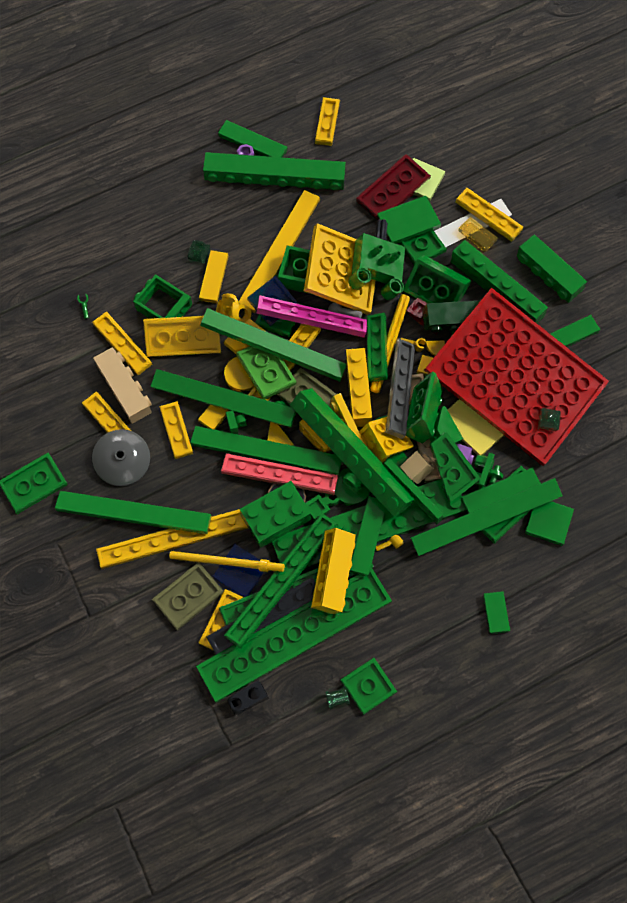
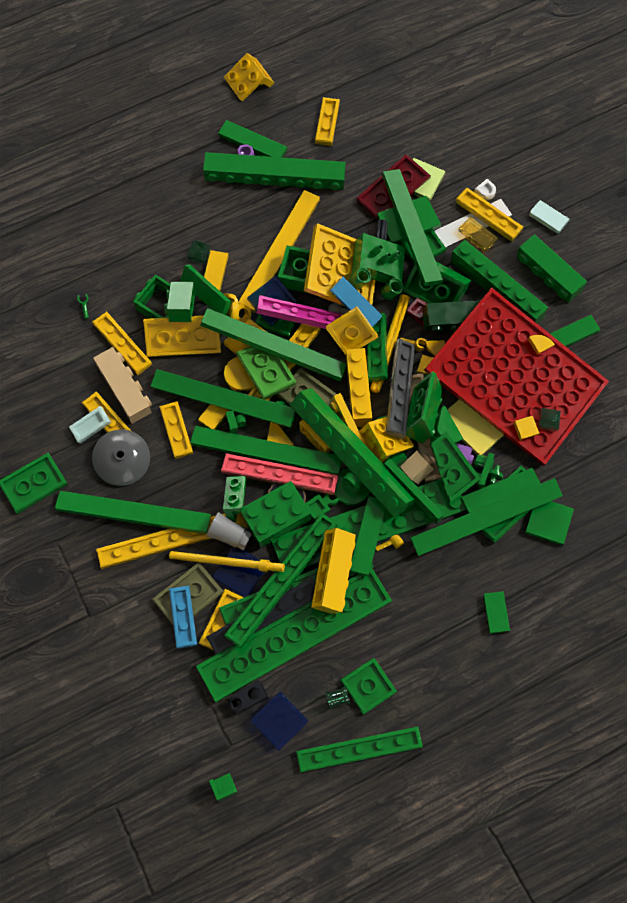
(90, 424): none -> light aqua tile
(180, 302): none -> brick
(183, 617): none -> dark azure tile
(206, 291): none -> green tile
(223, 787): none -> green panel
(228, 532): none -> light grey plant
(234, 496): none -> green bracket
(247, 76): none -> yellow bracket
(279, 721): none -> clear blue plate
(352, 298): none -> dark azure tile
(352, 330): none -> yellow plate
(359, 749): none -> green tile
(412, 228): none -> green tile
(486, 190): none -> white tile
(526, 428): none -> yellow tile
(540, 343): none -> yellow tile
(549, 217): none -> light aqua tile

